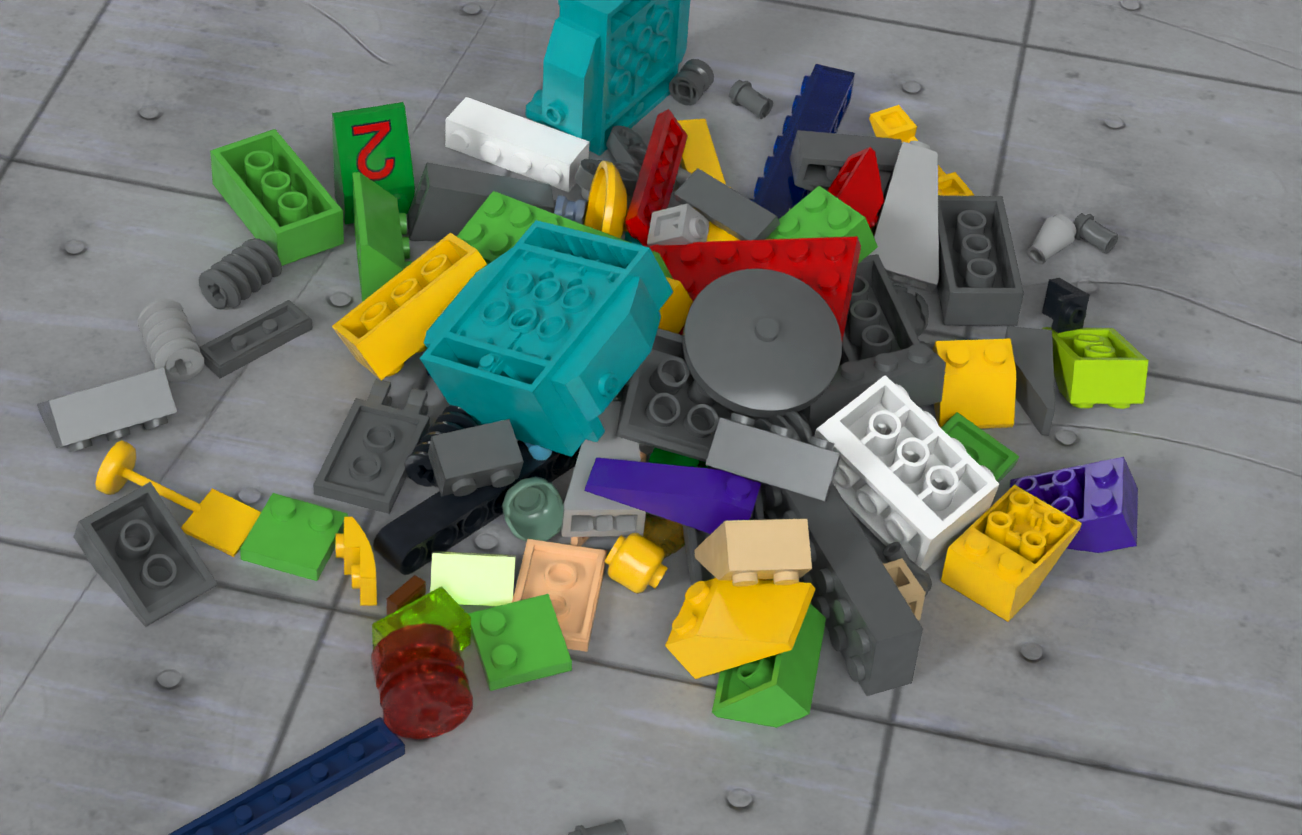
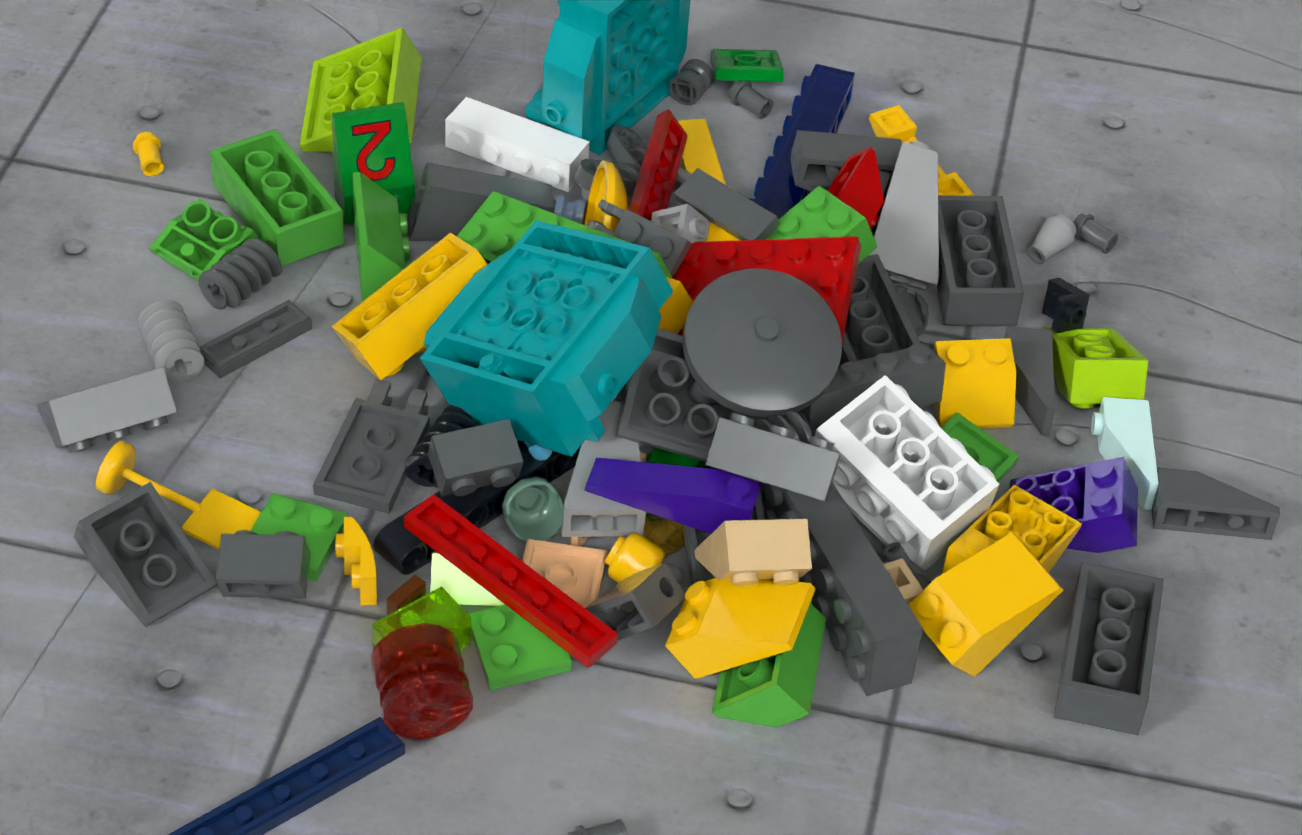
(147, 148): none -> yellow pin
(199, 239): none -> bright green slope
(263, 565): none -> dark grey brick
(361, 77): none -> lime slope
(511, 580): none -> red plate
(645, 233): none -> dark grey hinge
(652, 591): none -> dark grey torso
(747, 65): none -> green tile
(984, 603): none -> yellow slope
(1109, 649): none -> dark grey brick
(1126, 432): none -> light aqua slope
(1207, 506): none -> dark grey slope

